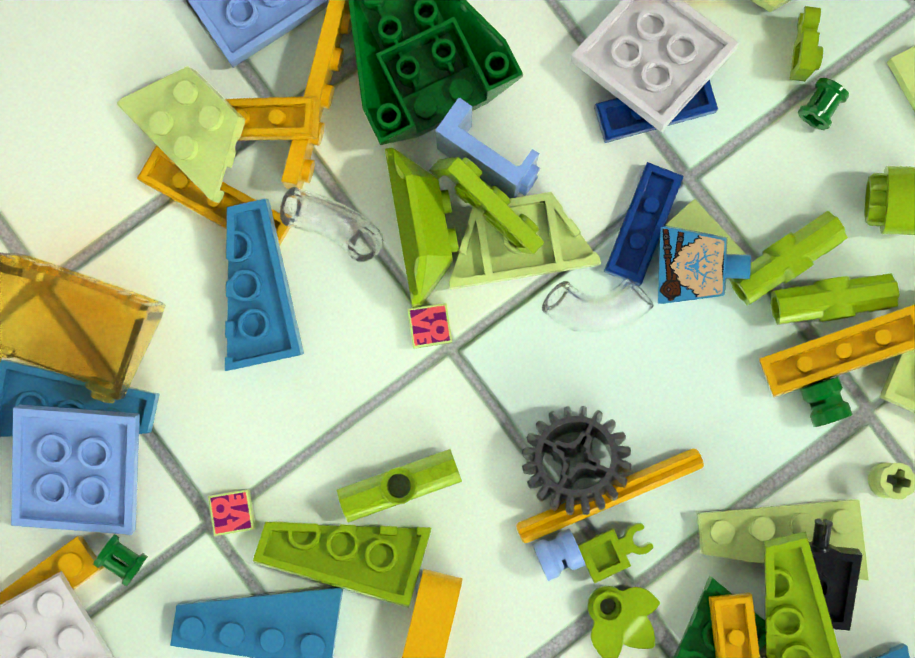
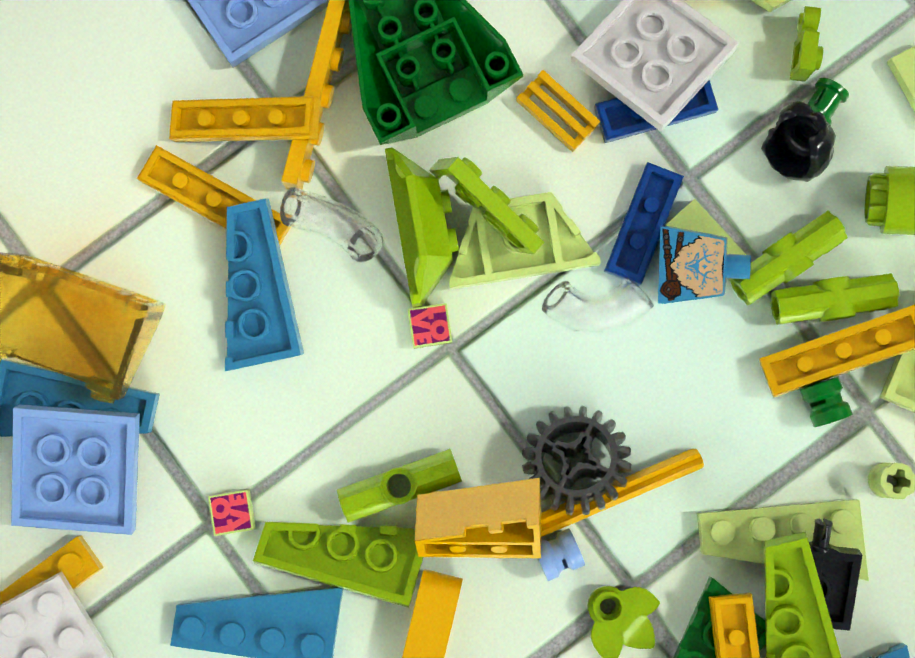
(115, 566): green bush -> none
(189, 126): yellowish green wing -> none
(455, 141): light blue panel -> none
(481, 521): none -> yellow wedge
(566, 98): none -> yellow tile
(607, 553): lime plate -> none
(800, 143): none -> black hair

